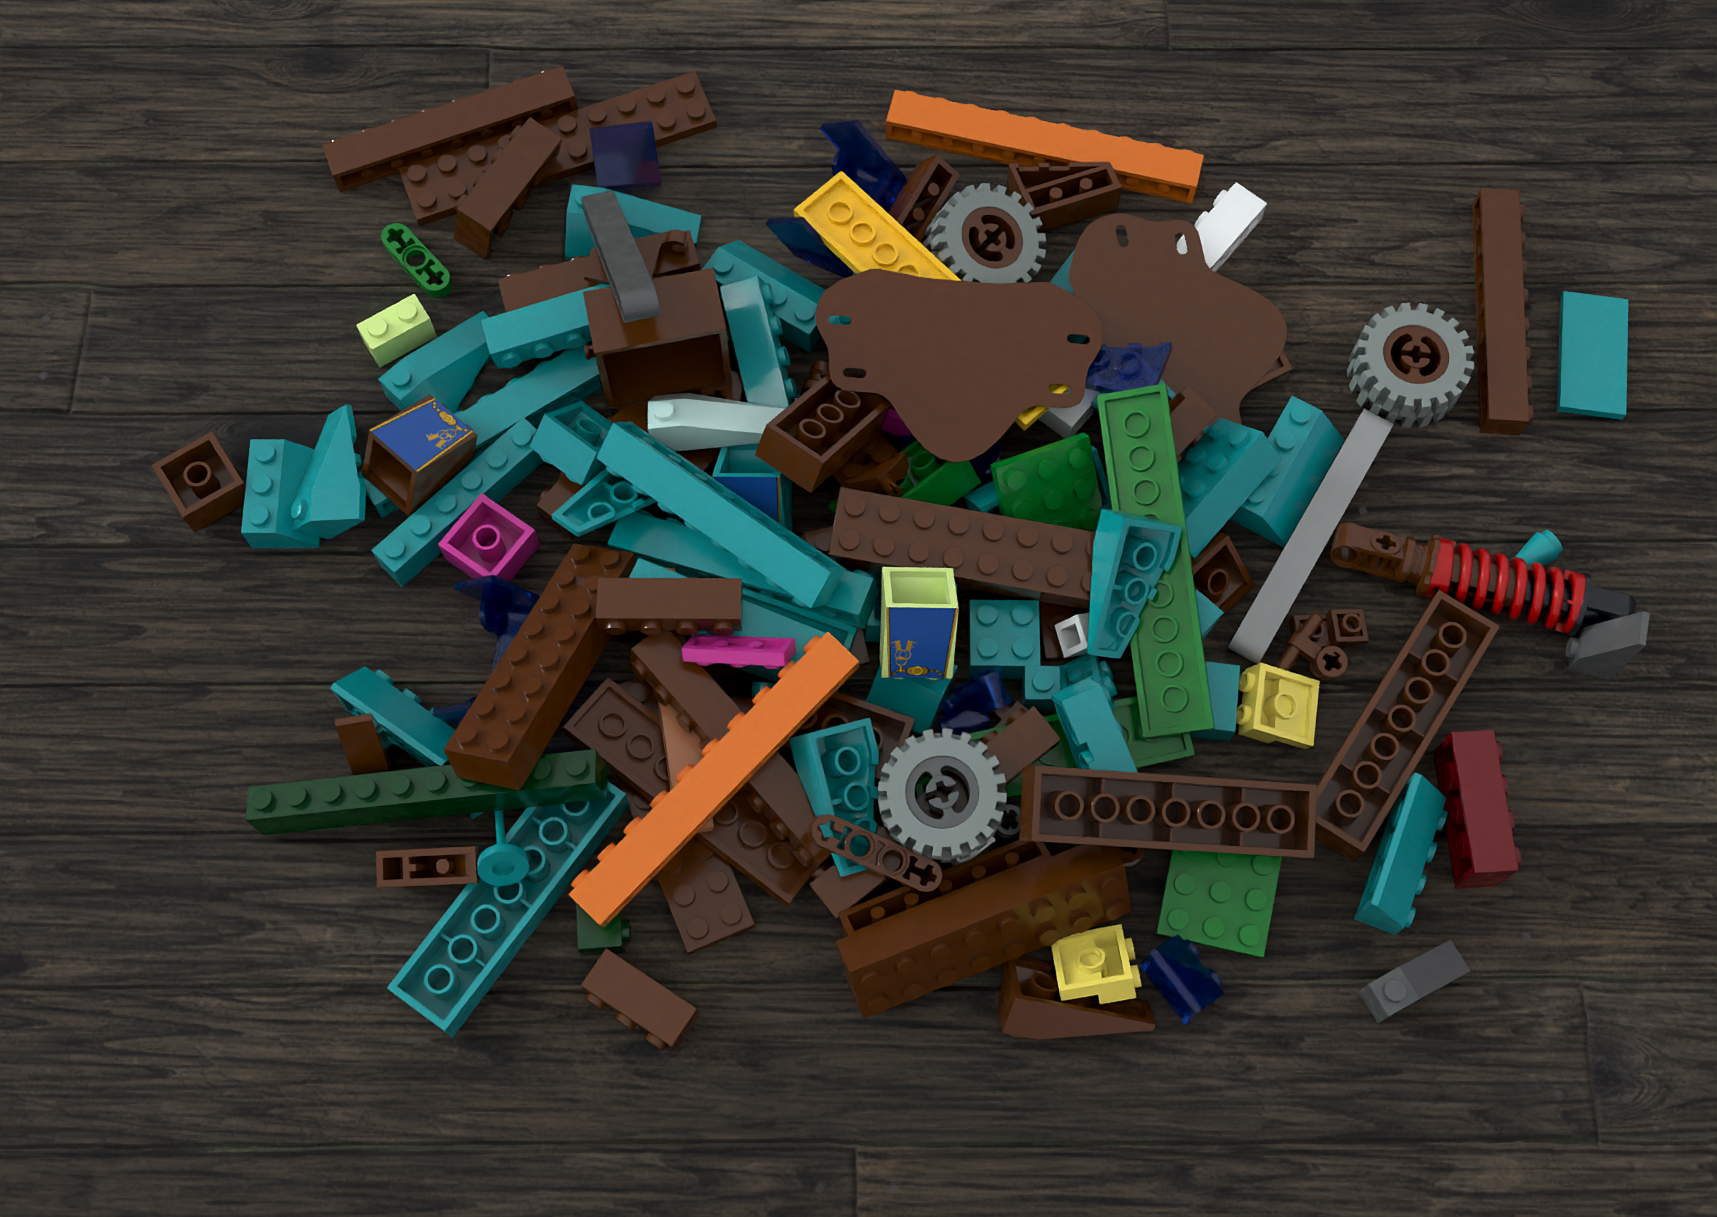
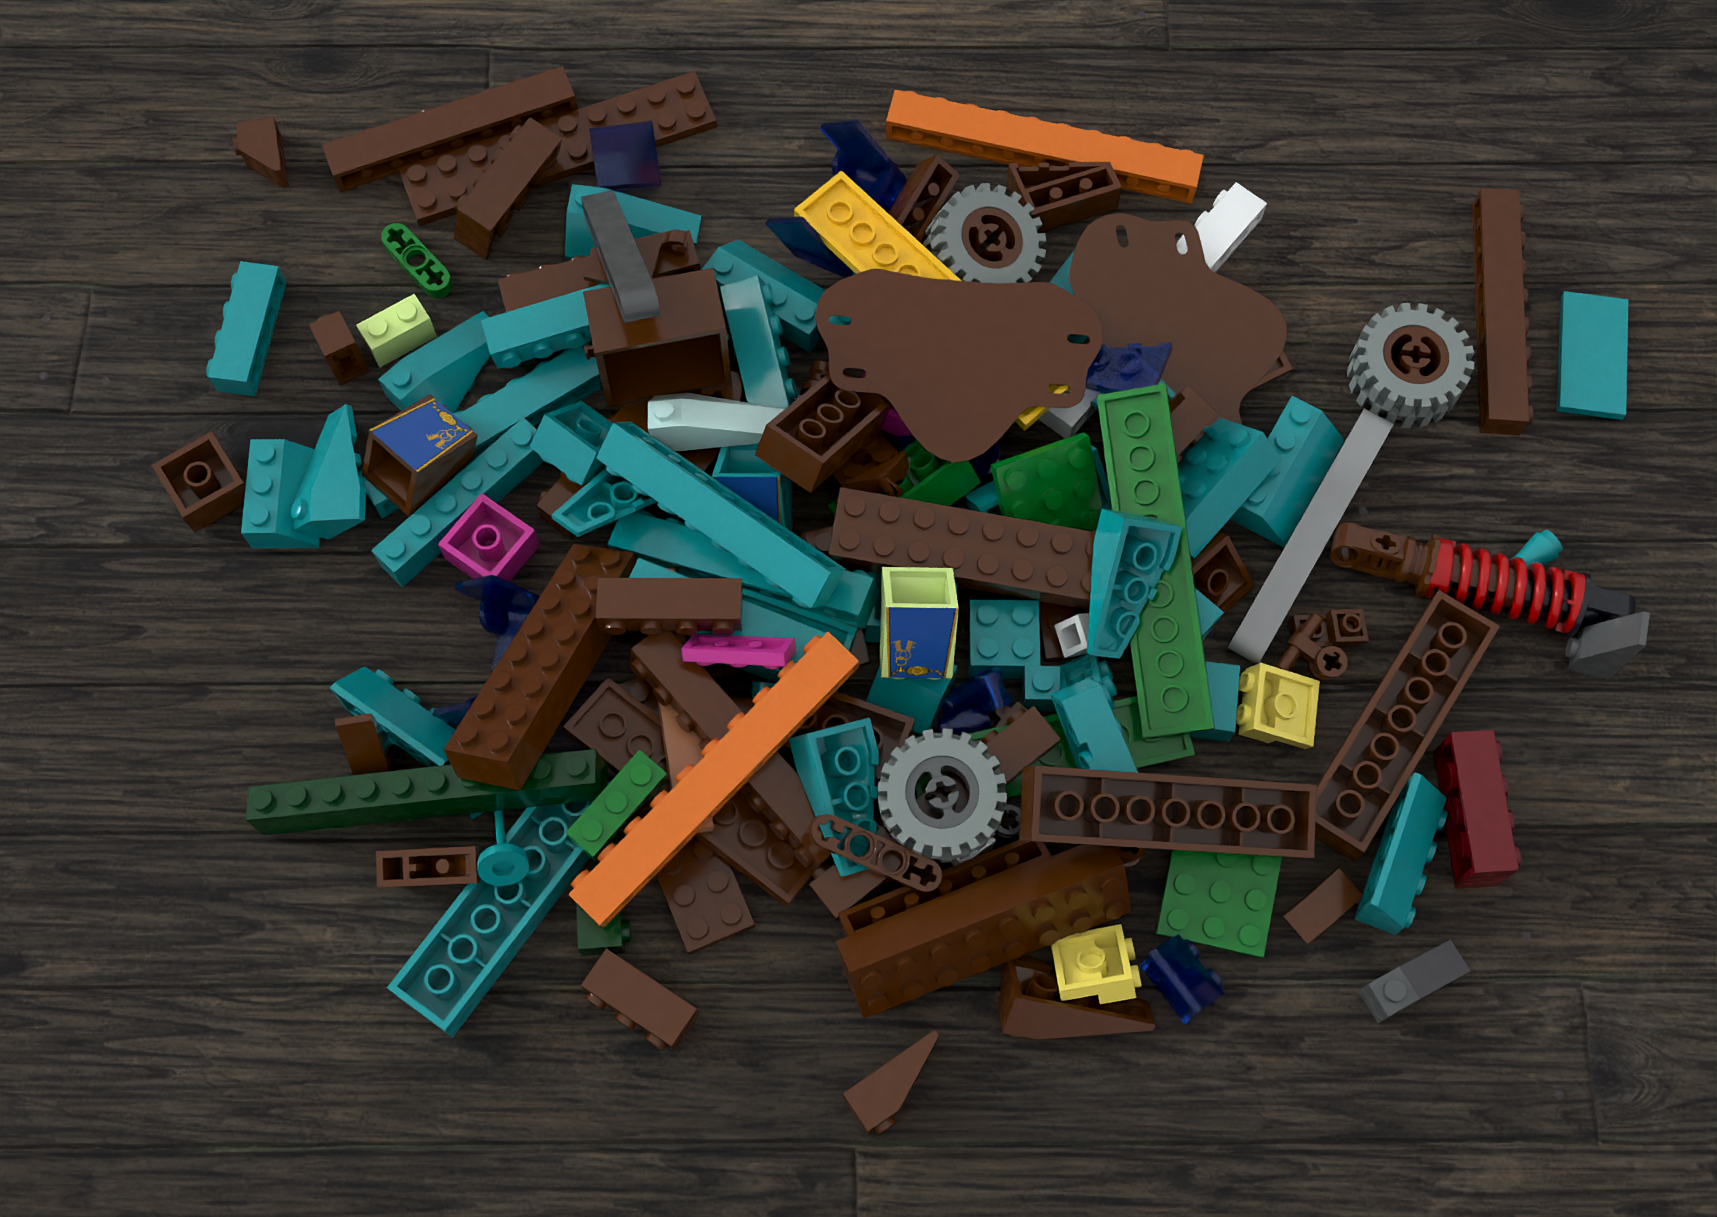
(246, 328): none -> teal brick
(262, 148): none -> reddish brown slope
(339, 347): none -> reddish brown brick
(616, 804): none -> green arch
(884, 1091): none -> reddish brown slope
(1323, 905): none -> reddish brown slope

